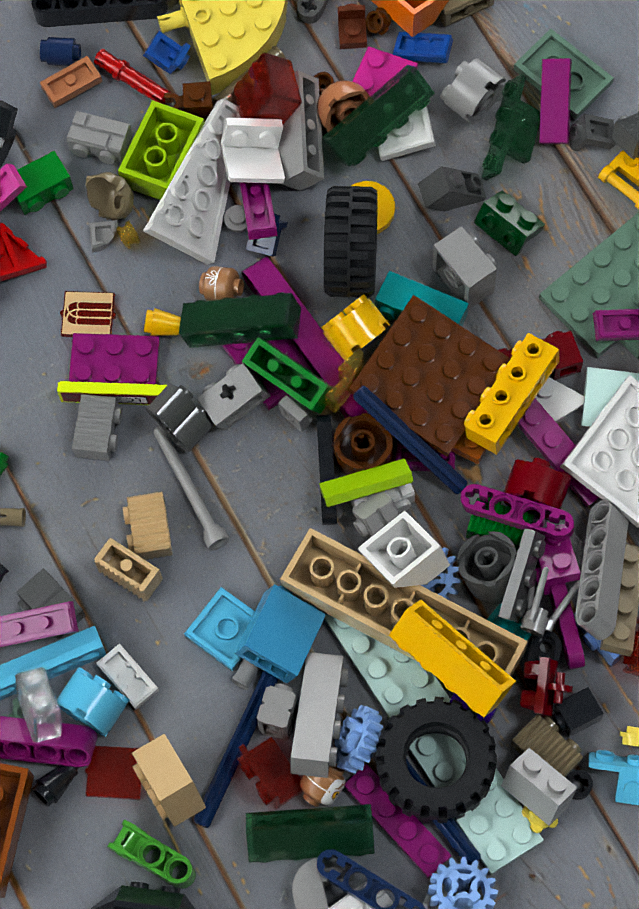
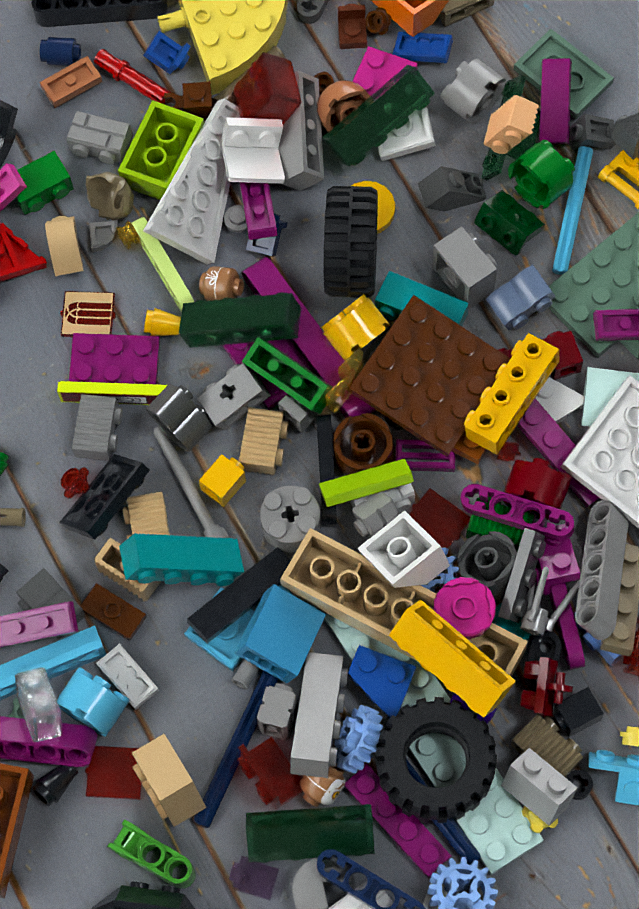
(64, 245): none -> tan brick
(75, 482): none -> clear red plate
(105, 496): none -> black plate
(113, 612): none -> reddish brown plate
(163, 265): none -> yellowish green beam
(181, 559): none -> teal brick
(223, 479): none -> yellow brick
(239, 596): none -> black tile
(254, 878): none -> clear purple bracket
(262, 441): none -> tan brick
(285, 503): none -> light grey brick
(382, 678): none -> blue wing
(410, 439): dark blue axle -> none
(439, 518): none -> clear red piece
(466, 606): none -> dark pink tile
(509, 451): none -> clear red plate
(510, 124): none -> light nougat brick
(521, 298): none -> sand blue brick
(541, 174): none -> green brick
(572, 210): none -> medium azure axle

